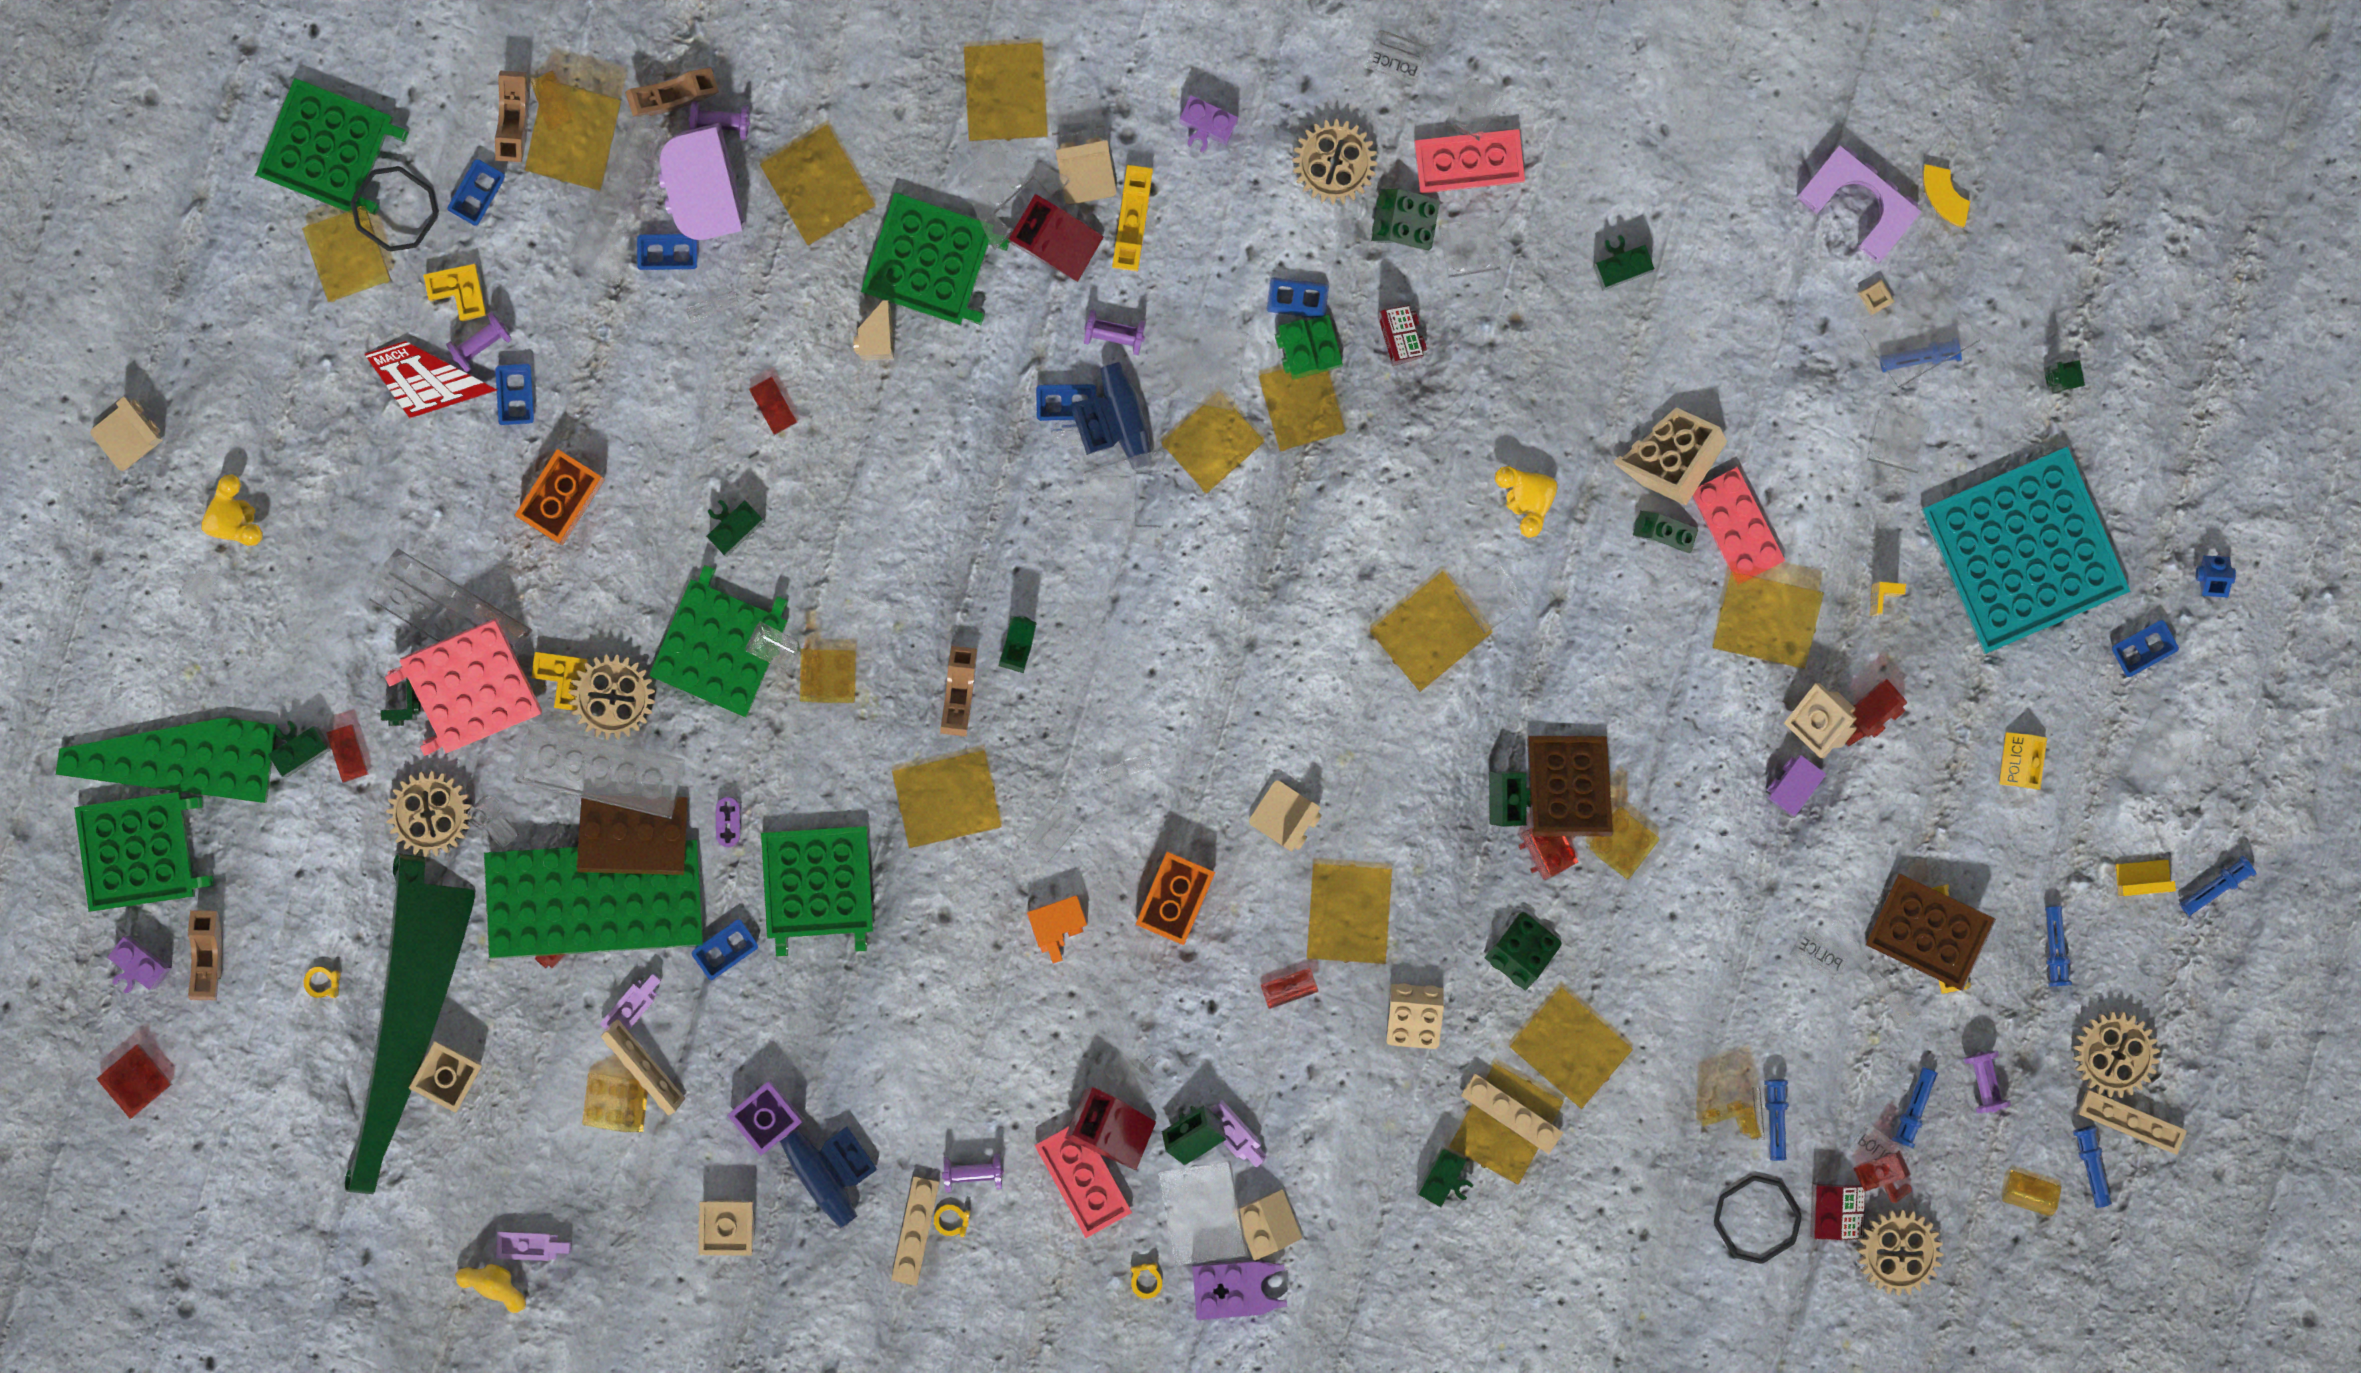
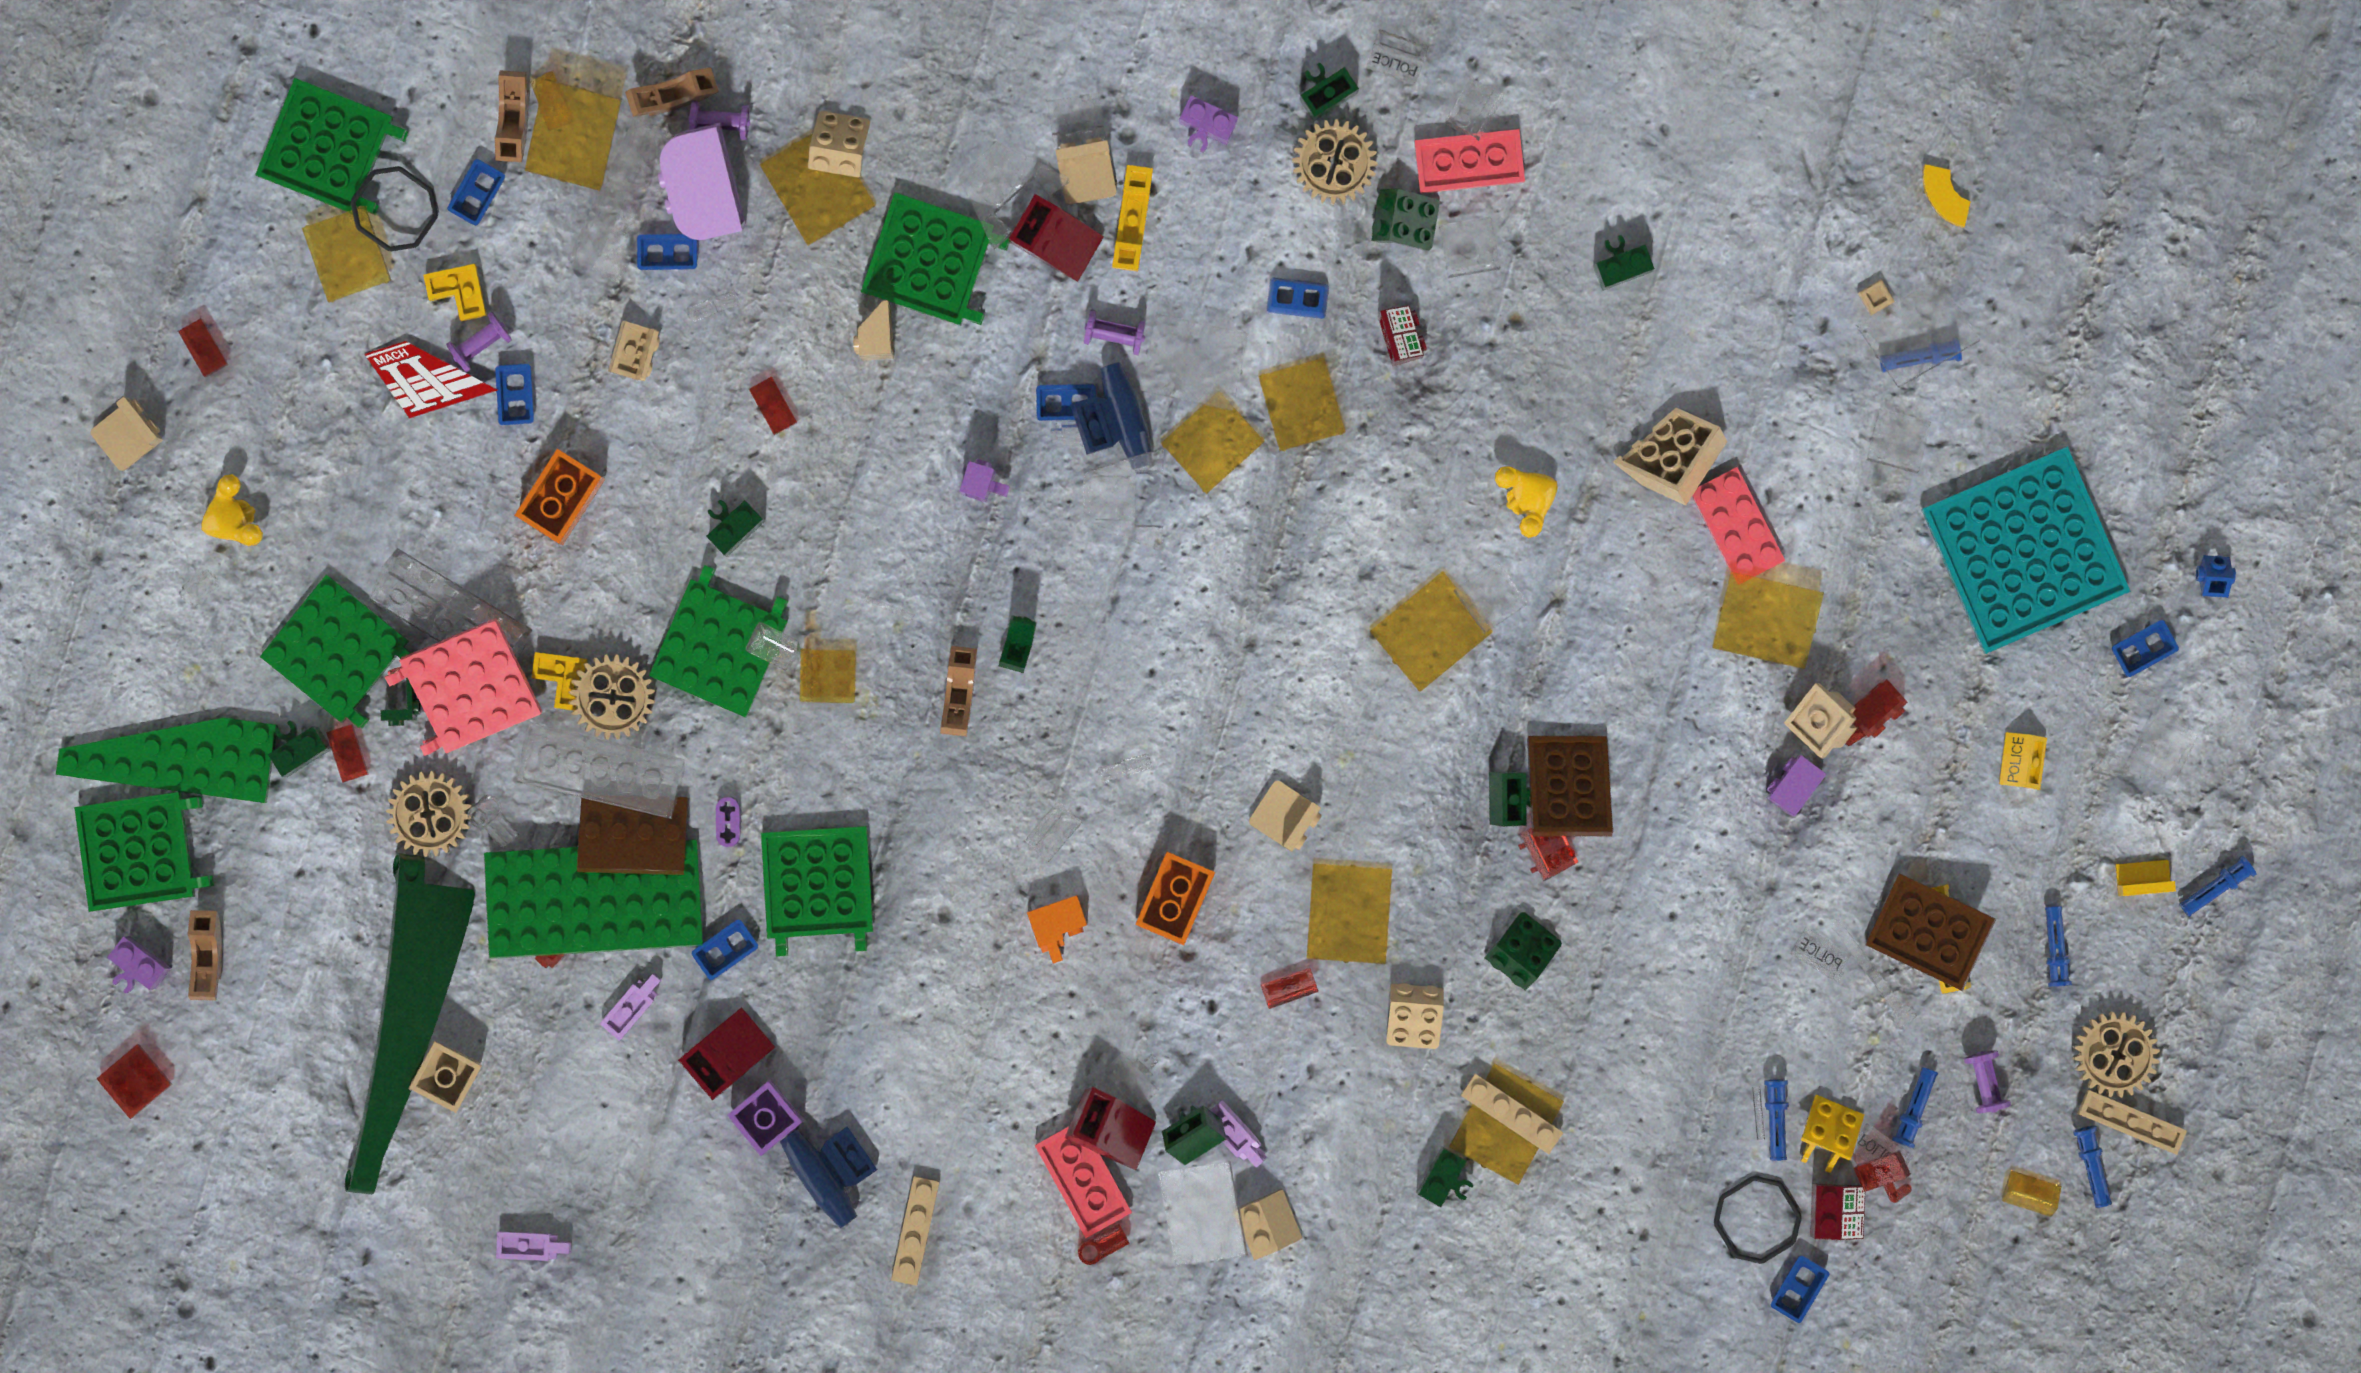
(203, 347): none -> clear red plate
(334, 976): yellow piece -> none
(335, 650): none -> green plate
(494, 1284): yellow head -> none
(614, 1103): clear yellow bracket -> none
(634, 351): none -> tan bracket
(642, 1067): tan plate -> none
(726, 1053): none -> dark red slope
(726, 1227): tan panel -> none
(838, 143): none -> tan bracket
(946, 799): clear yellow piece -> none
(960, 1230): yellow piece -> none
(972, 1173): medium lavender hose -> none
(980, 481): none -> medium lavender brick
(1005, 92): clear yellow piece -> none
(1105, 1243): none -> clear red piece
(1152, 1268): yellow piece -> none
(1244, 1285): medium lavender brick -> none
(1308, 347): green plate -> none
(1327, 92): none -> dark green brick
(1571, 1048): clear yellow piece -> none
(1627, 845): clear yellow bracket -> none
(1665, 531): dark green bracket -> none
(1746, 1122): clear yellow bracket -> none
(1807, 1293): none -> blue piece
(1831, 1128): none -> yellow plate
(1883, 589): yellow panel -> none
(1895, 210): lavender arch -> none
(1901, 1228): tan gear -> none
(2064, 376): dark green bracket -> none

